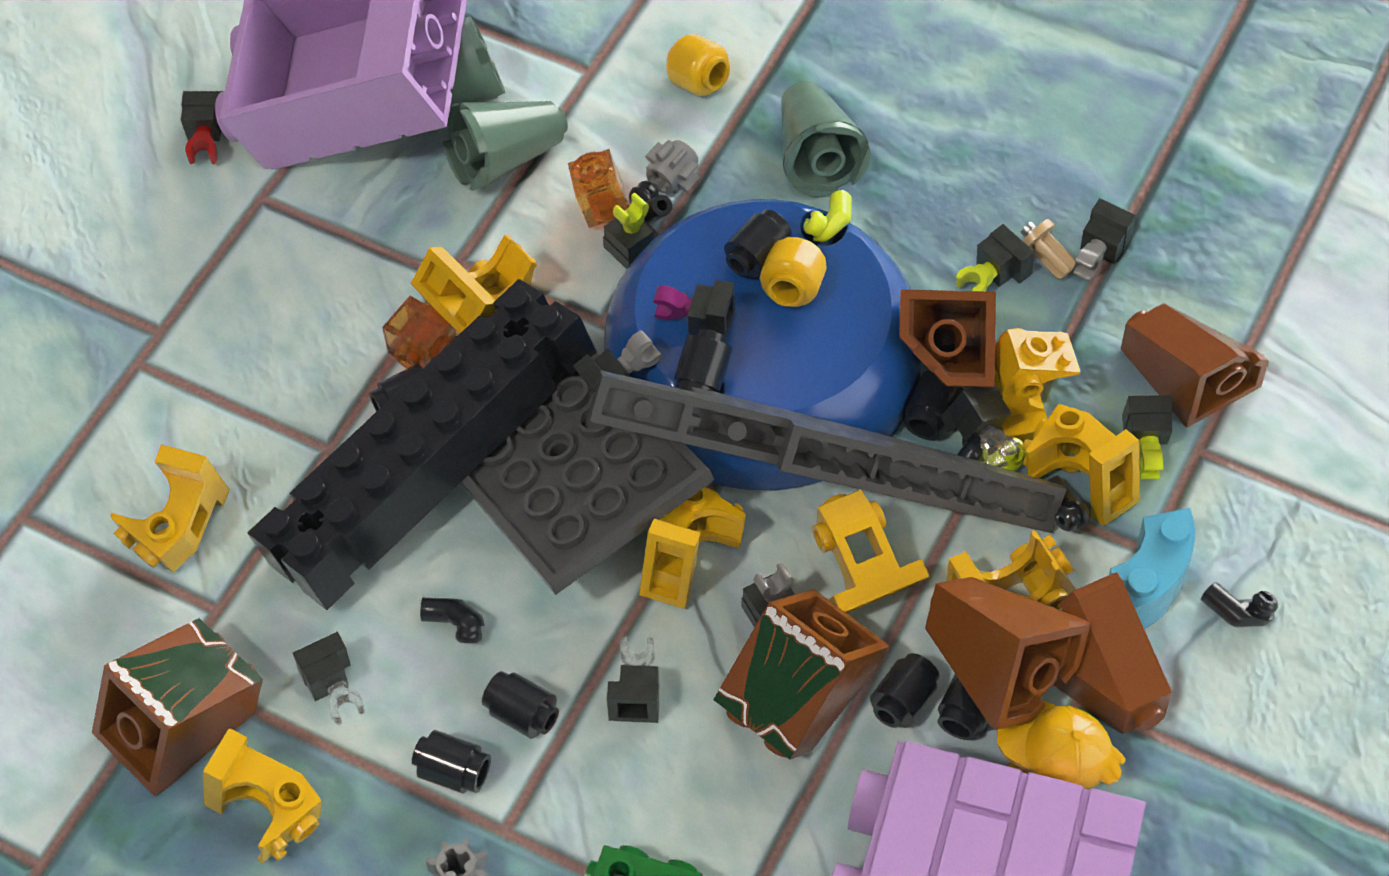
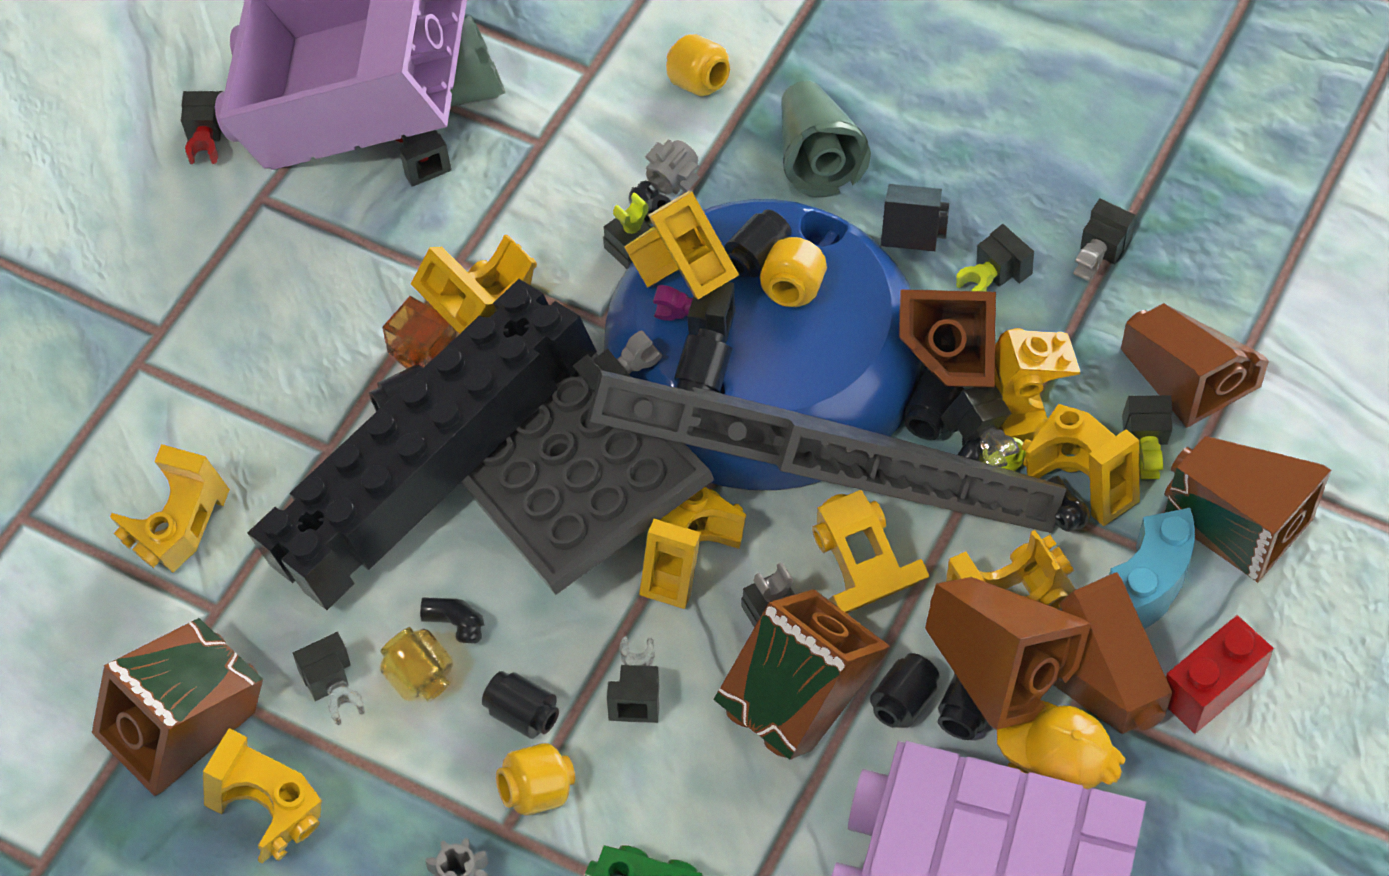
(416, 664): none -> clear yellow head
(424, 156): none -> pearl dark grey piece
(451, 762): black brick -> none
(499, 137): sand green cone -> none
(535, 779): none -> yellow head
(597, 186): clear orange brick -> none
(682, 242): none -> yellow tile
(827, 226): neon yellow arm -> none
(914, 217): none -> black brick
(1048, 249): tan piece -> none
(1217, 673): none -> red piece
(1241, 613): black arm -> none
(1246, 500): none -> dark orange slope

